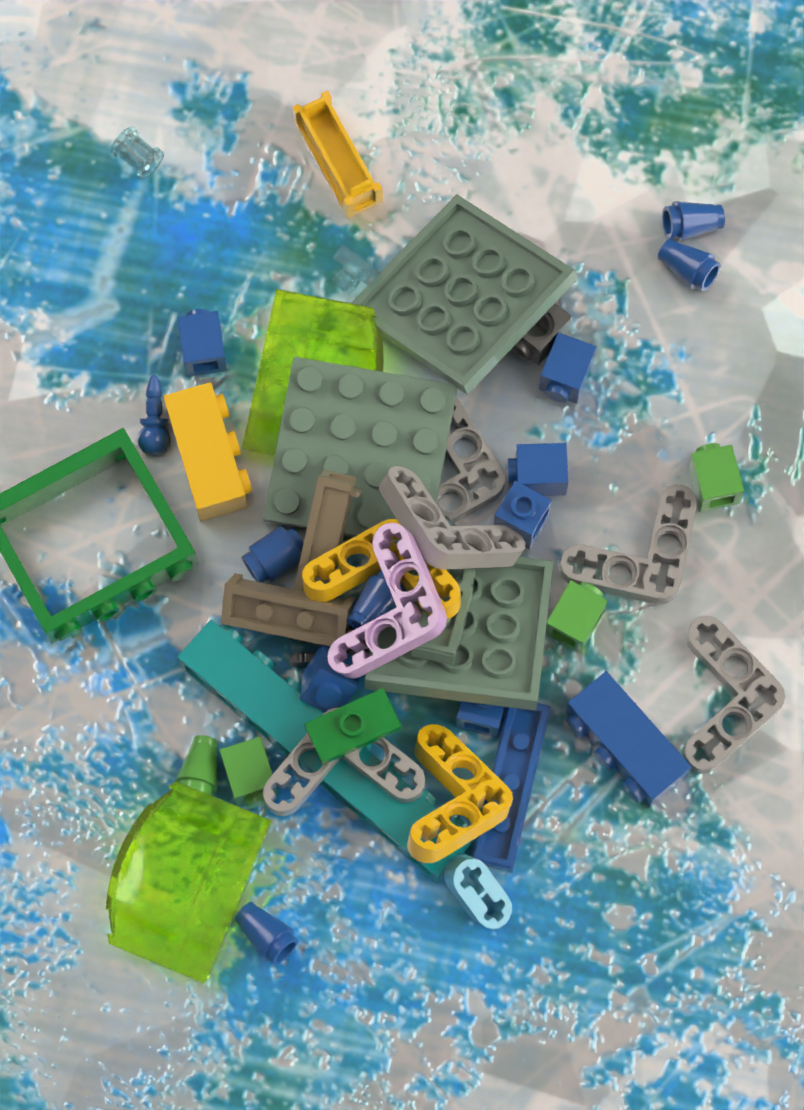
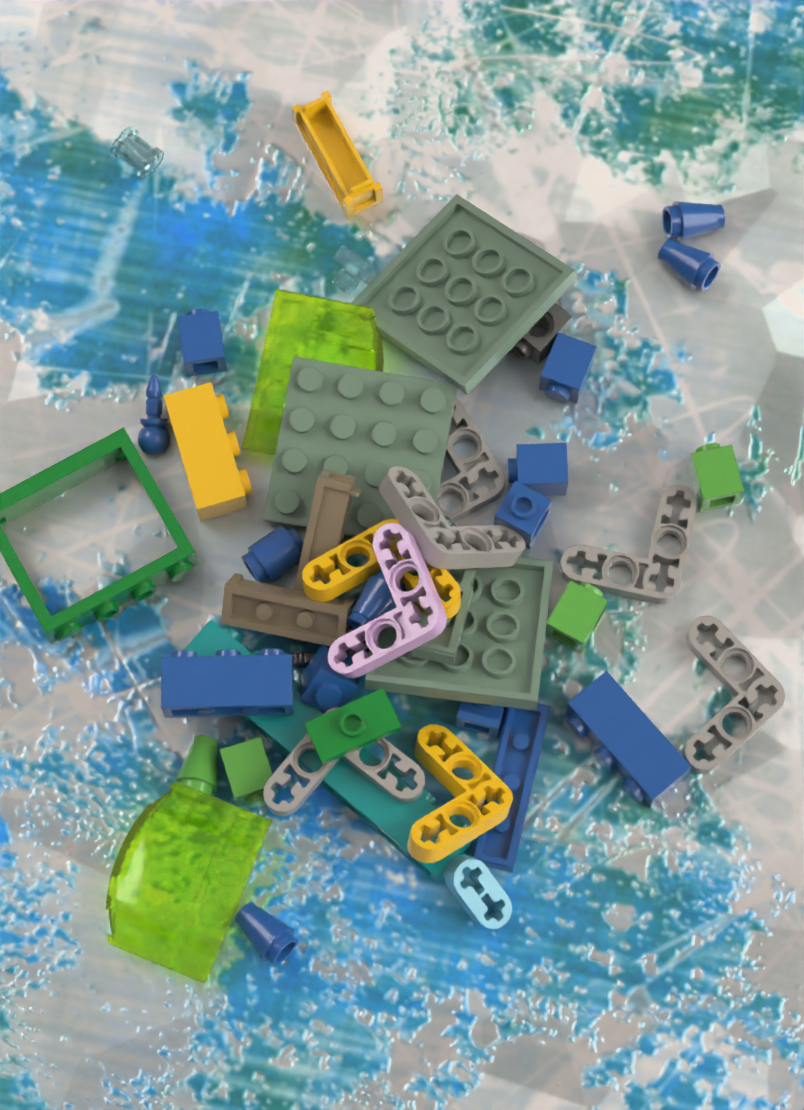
(227, 684): none -> blue brick

